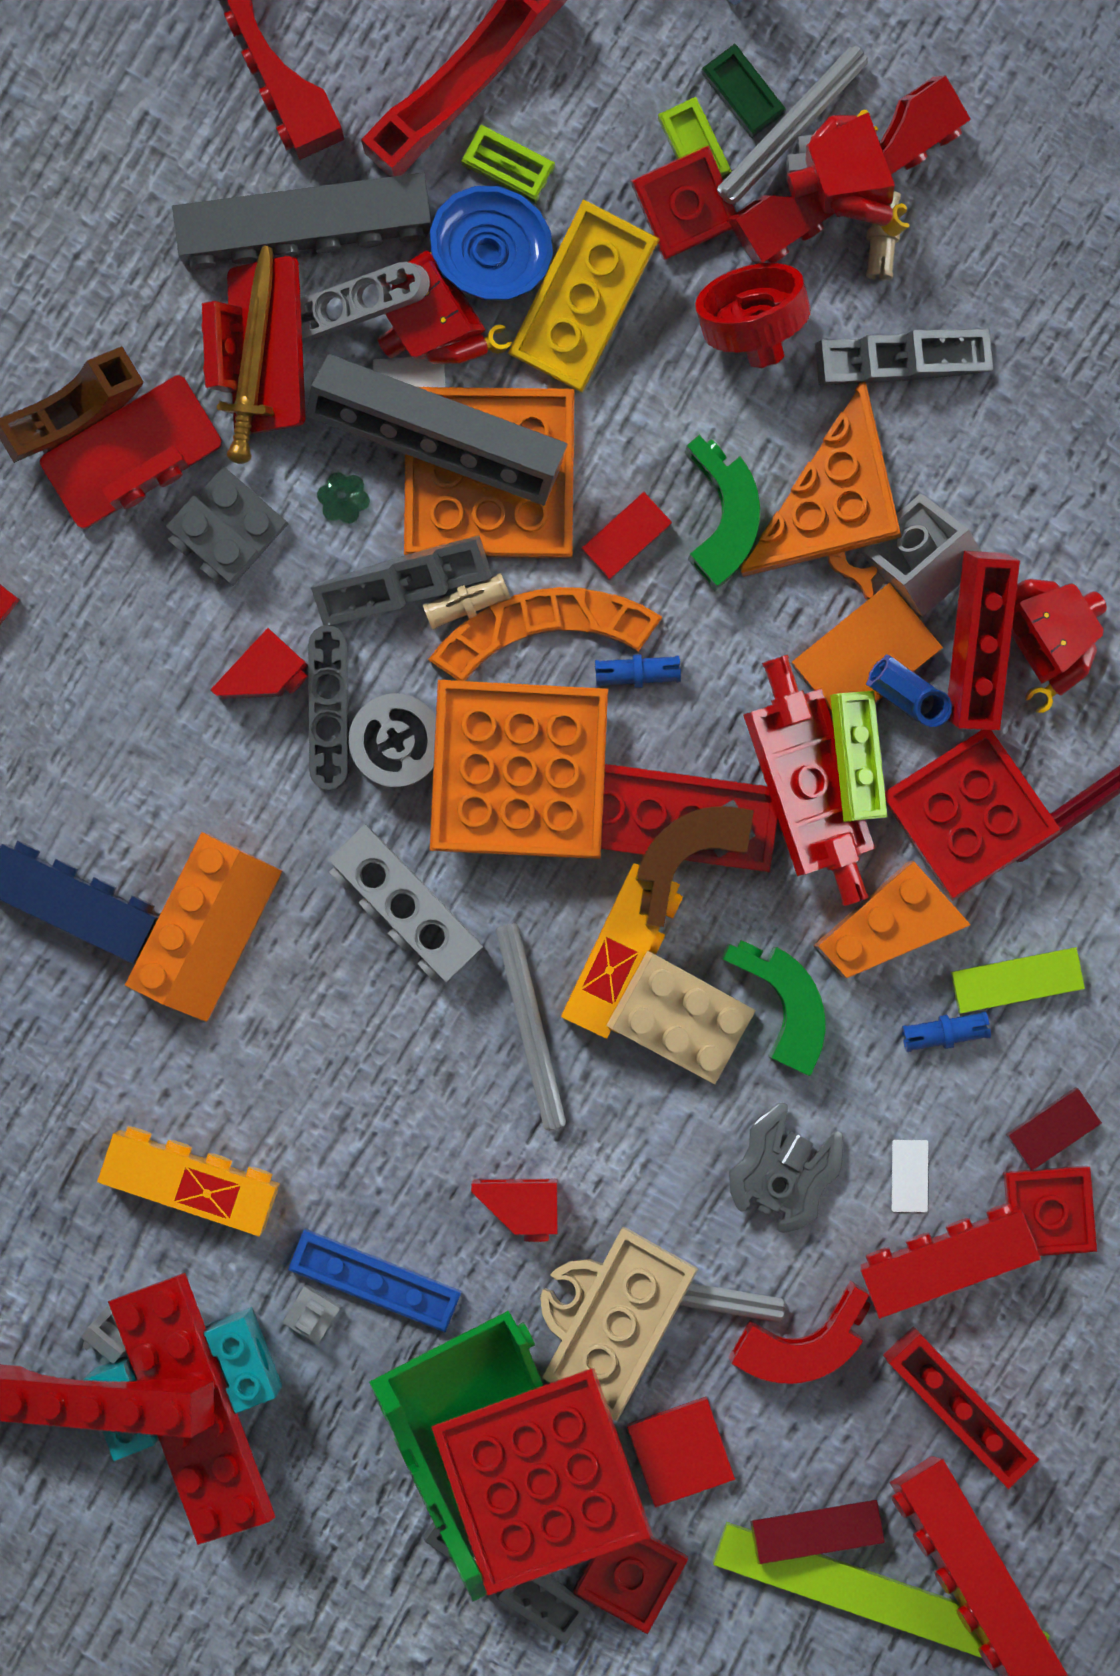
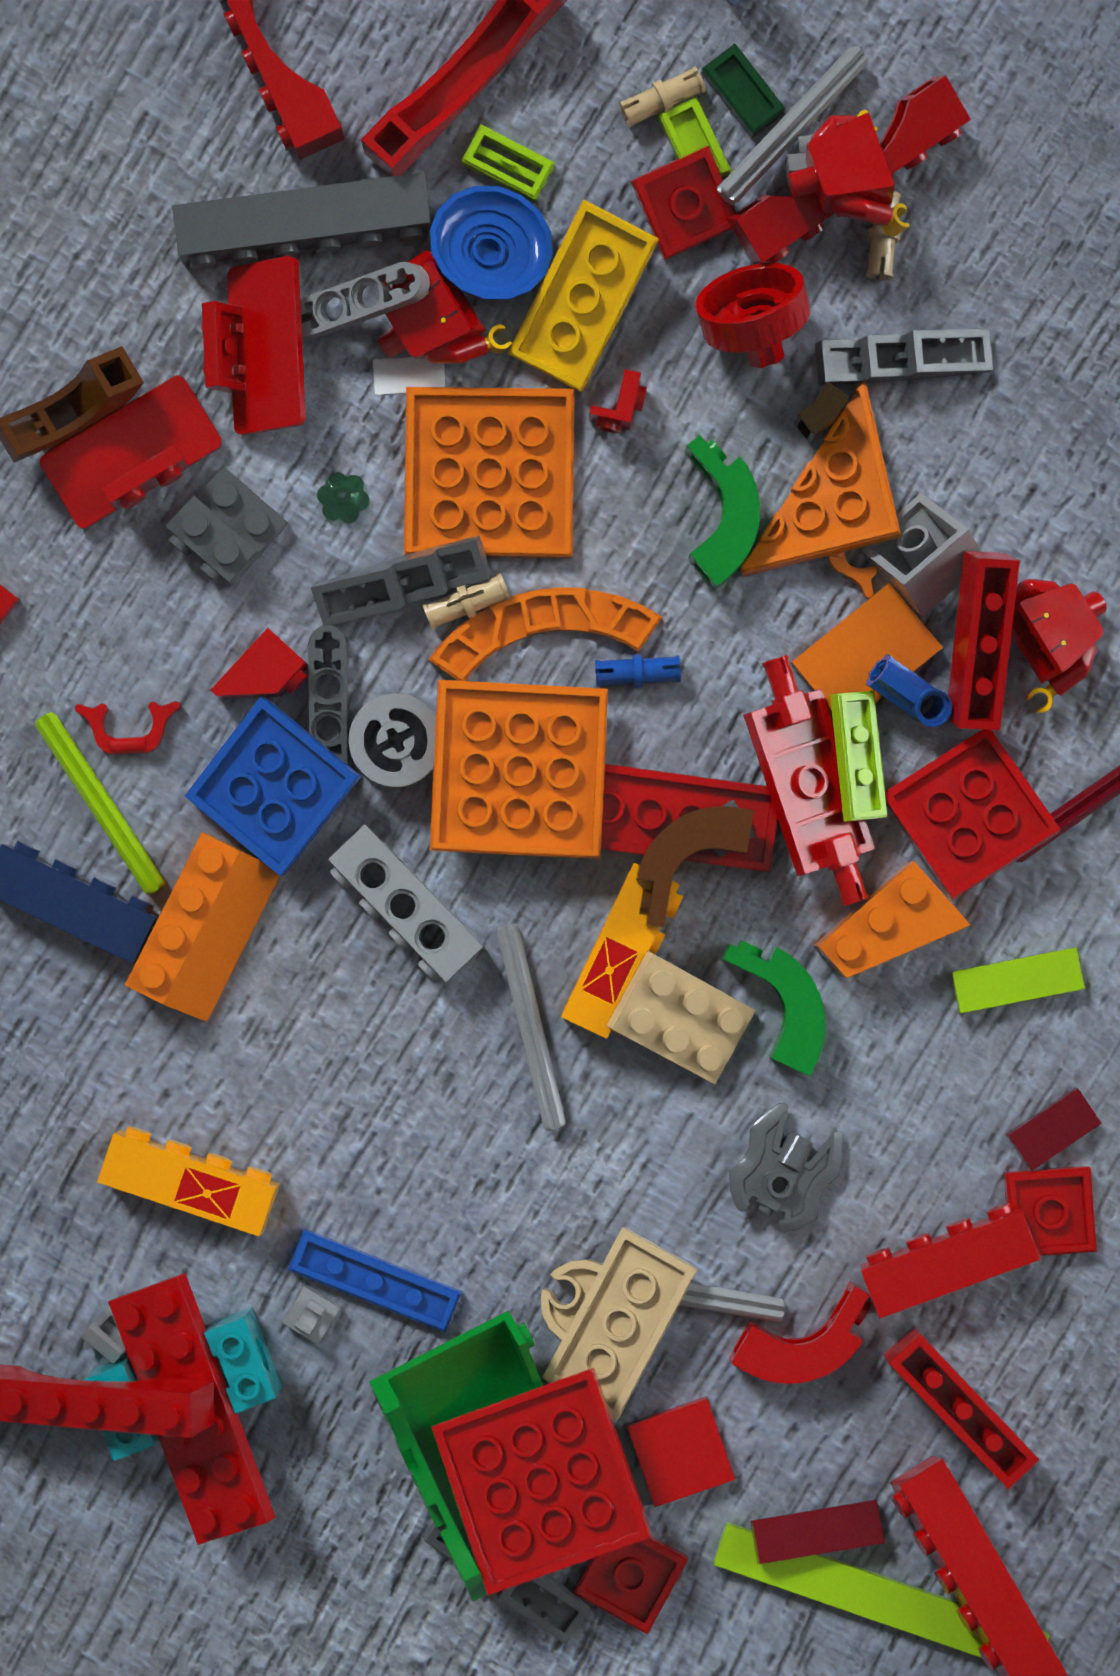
(100, 803): none -> lime axle
(129, 745): none -> red helmet
(251, 362): pearl gold sword -> none
(272, 786): none -> blue plate
(435, 429): dark grey brick -> none
(522, 1205): red slope -> none
(626, 536): red tile -> none
(630, 399): none -> red bracket
(662, 96): none -> tan pin
(821, 413): none -> dark brown piece
(909, 1175): white sticker -> none
(946, 1031): blue pin -> none

